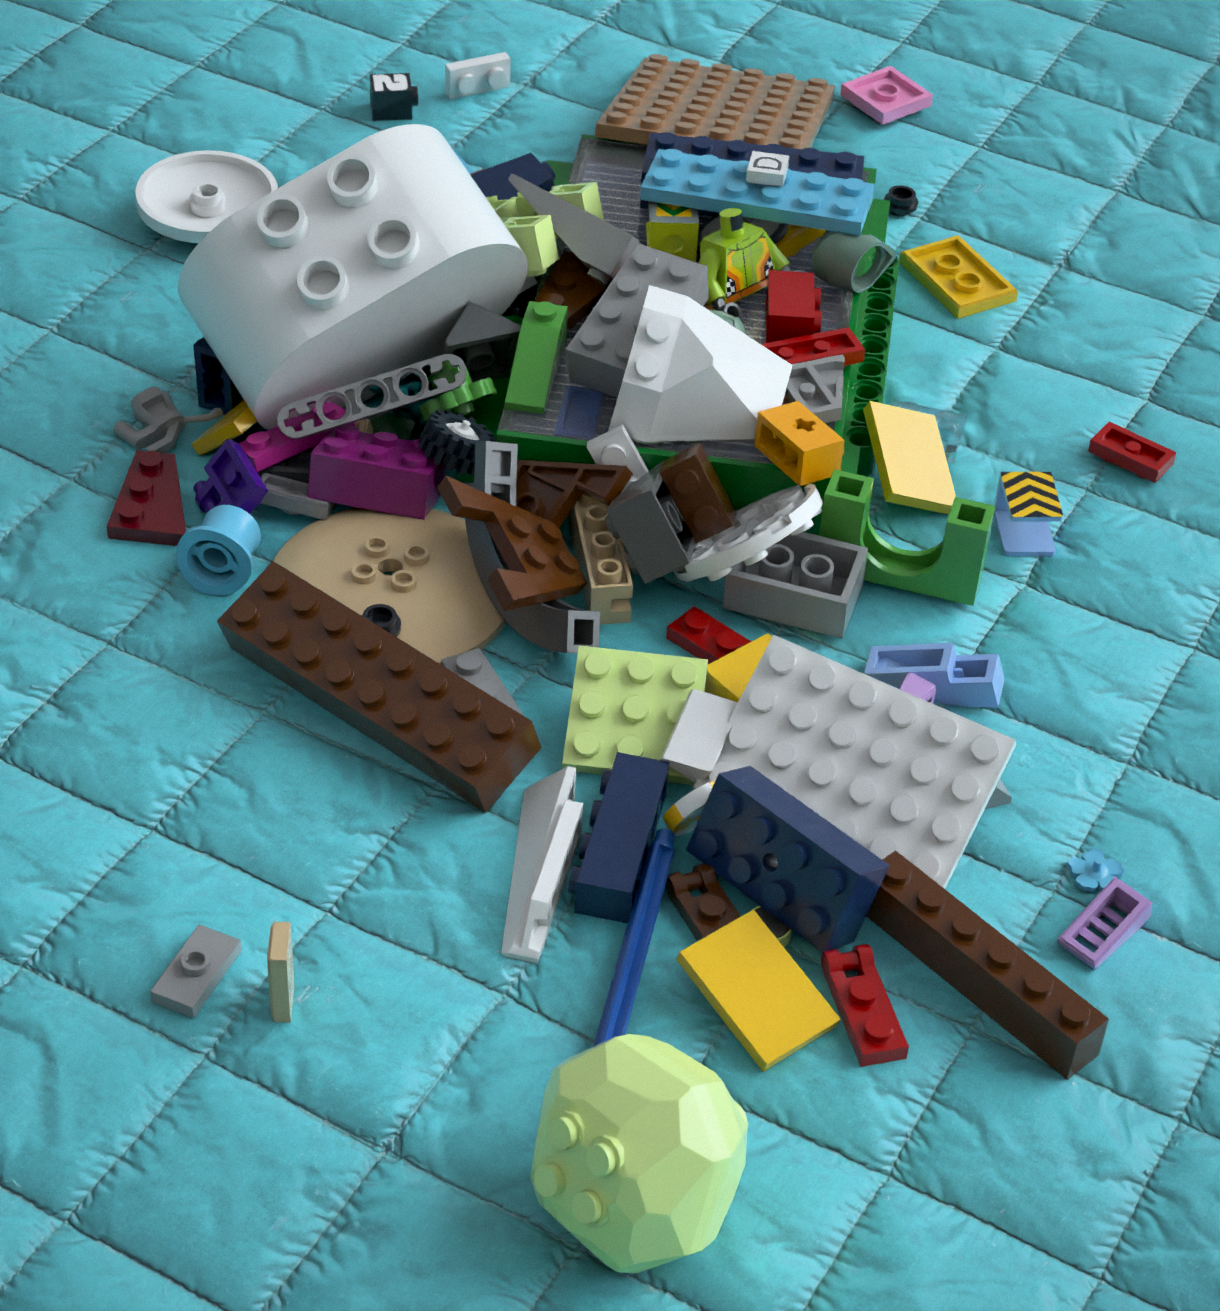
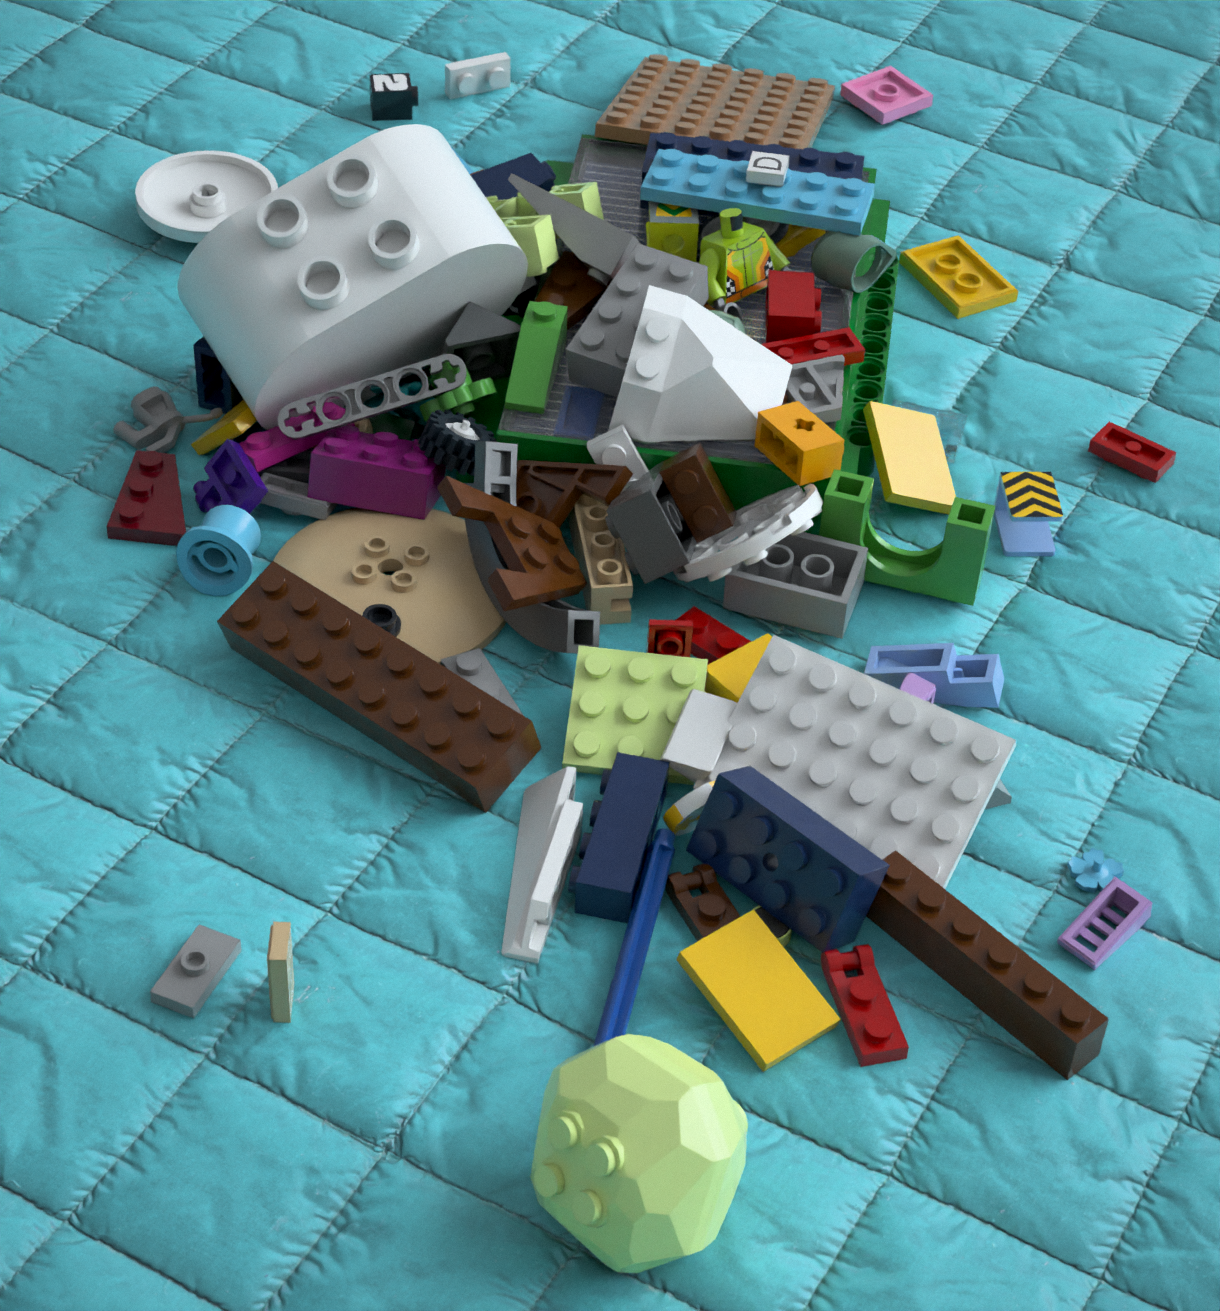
(669, 637): none -> red slope
(902, 200): black plate -> none

